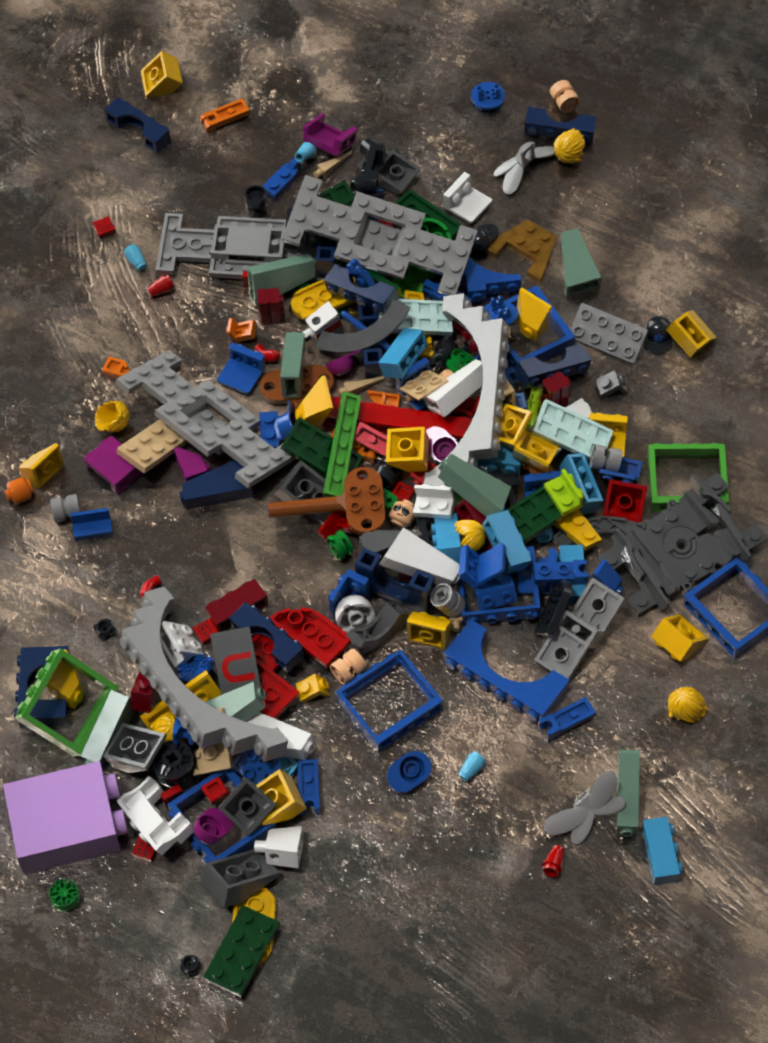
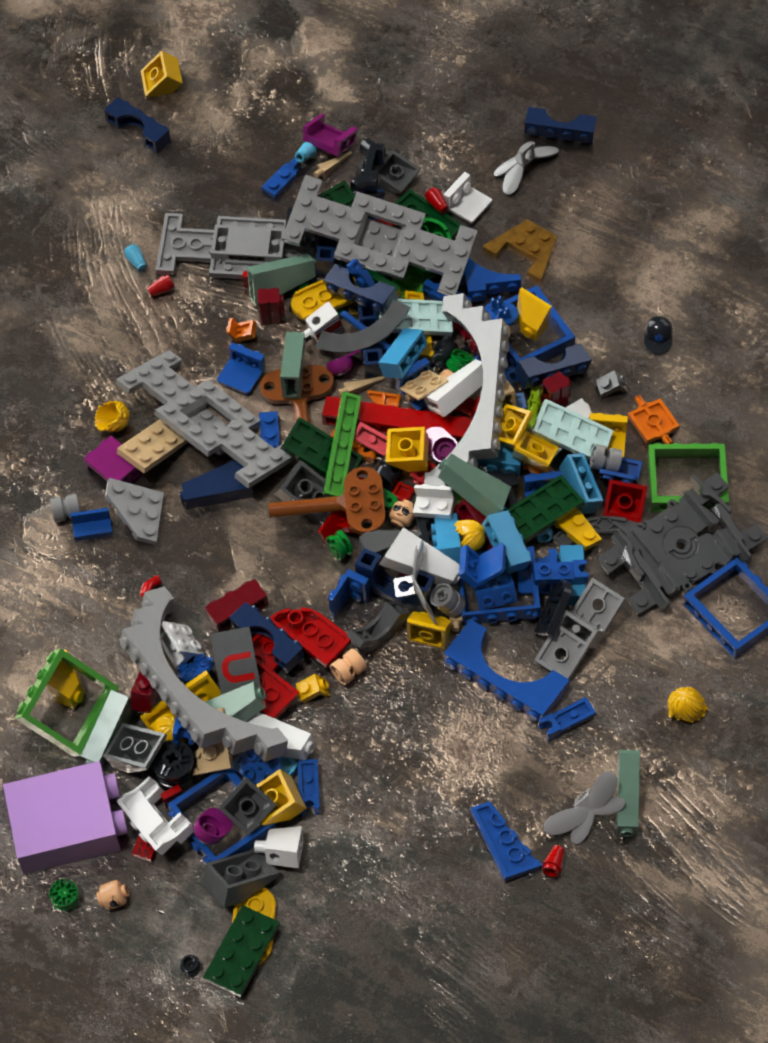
(19, 490): orange head -> none
(42, 466): yellow slope -> none
(48, 712): dark blue arch -> none
(104, 227): red tile -> none
(104, 623): black plate -> none
(112, 894): none -> light nougat head
(115, 367): orange tile -> none
(137, 508): none -> light grey plate
(190, 464): magenta slope -> none
(204, 630): red tile -> none
(215, 790): red tile -> none
(224, 115): orange plate -> none
(256, 201): black wheel -> none
(270, 355): red arm -> none
(285, 422): blue piece -> none
(316, 404): yellow slope -> none
(354, 612): white cylinder -> none
(405, 725): blue window -> none
(409, 771): blue piece -> none
(418, 555): none -> light grey piece
(436, 199): none -> red cone
(471, 766): medium azure cone -> none
(485, 236): black cap -> none
(489, 101): blue plate -> none
(506, 849): none -> blue wing
(564, 96): light nougat wheel -> none
(565, 493): lime bracket -> none
(569, 146): yellow hair -> none
(578, 266): sand green slope -> none
(608, 333): light grey bracket -> none
(608, 576): blue slope -> none
(653, 420): none -> orange plate
(661, 850): dark azure brick -> none
(679, 637): yellow slope -> none
(691, 333): yellow slope -> none

